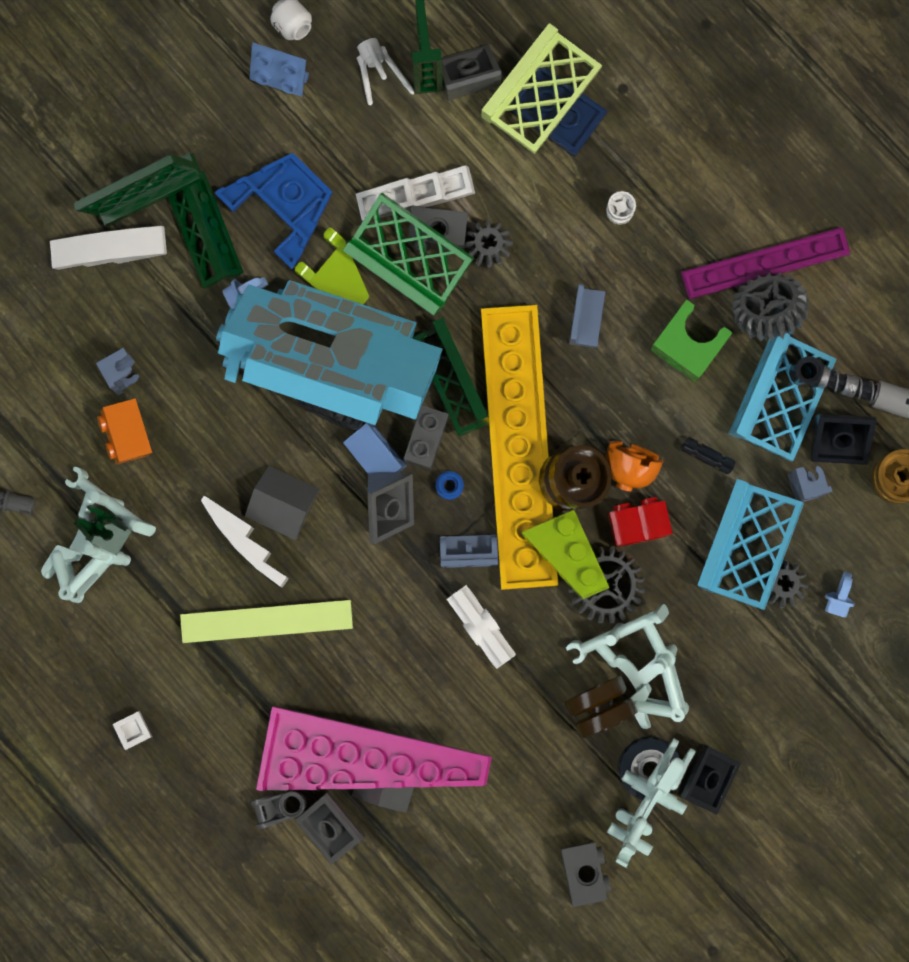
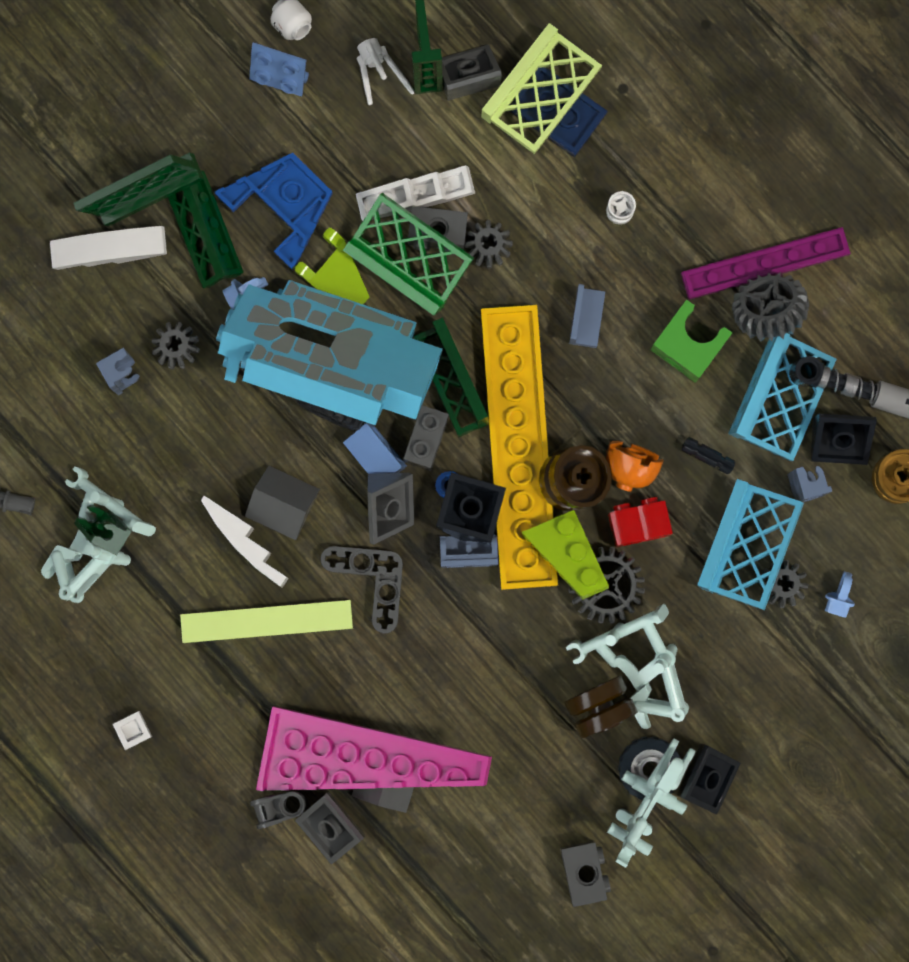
(124, 432): orange brick -> none
(166, 342): none -> dark grey gear
(382, 578): none -> dark grey beam
(470, 509): none -> black slope
(481, 626): white piece -> none

